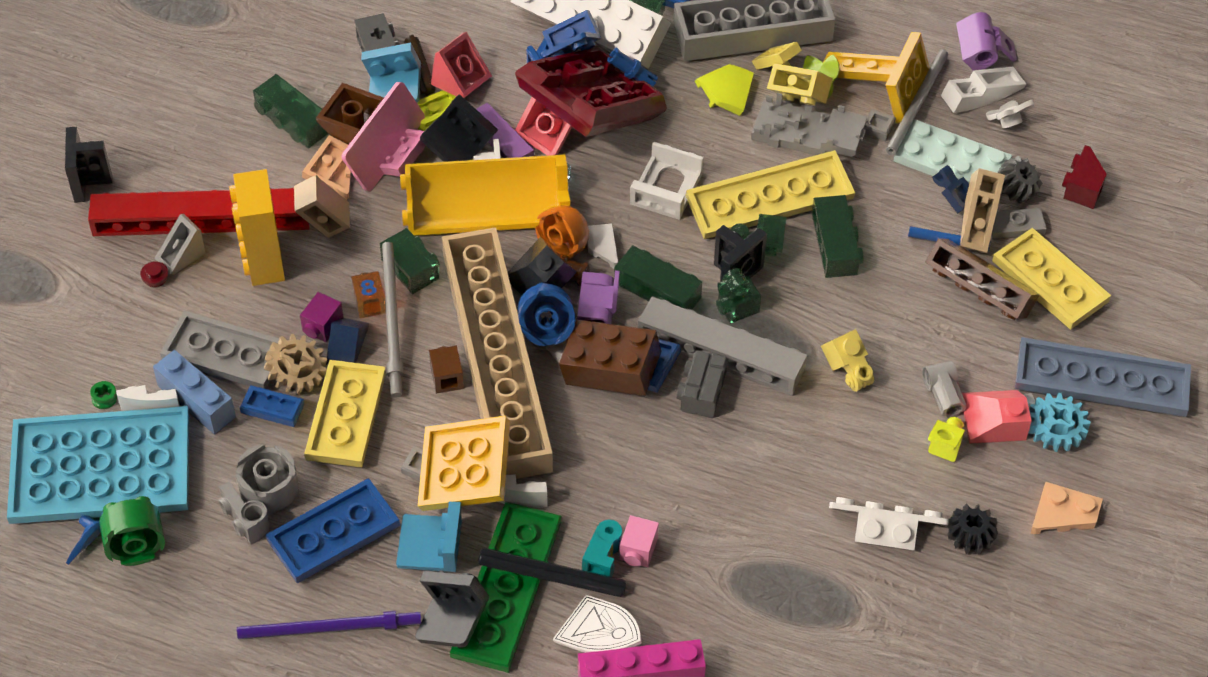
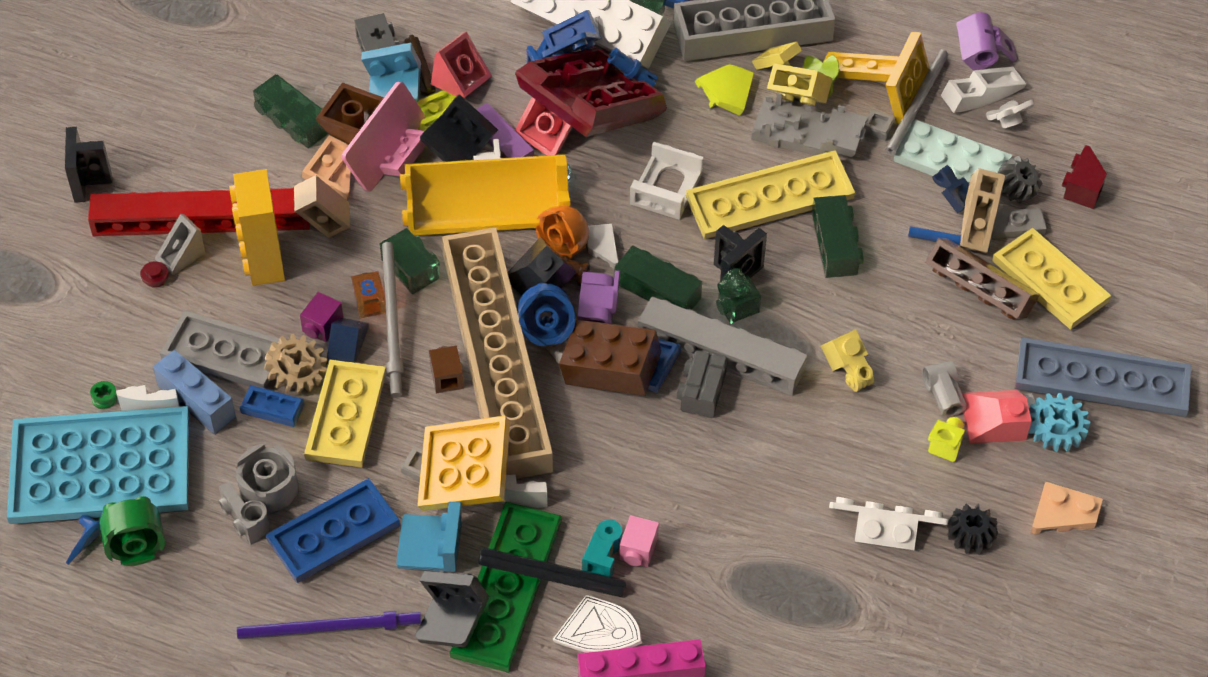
(775, 230): clear green brick -> none

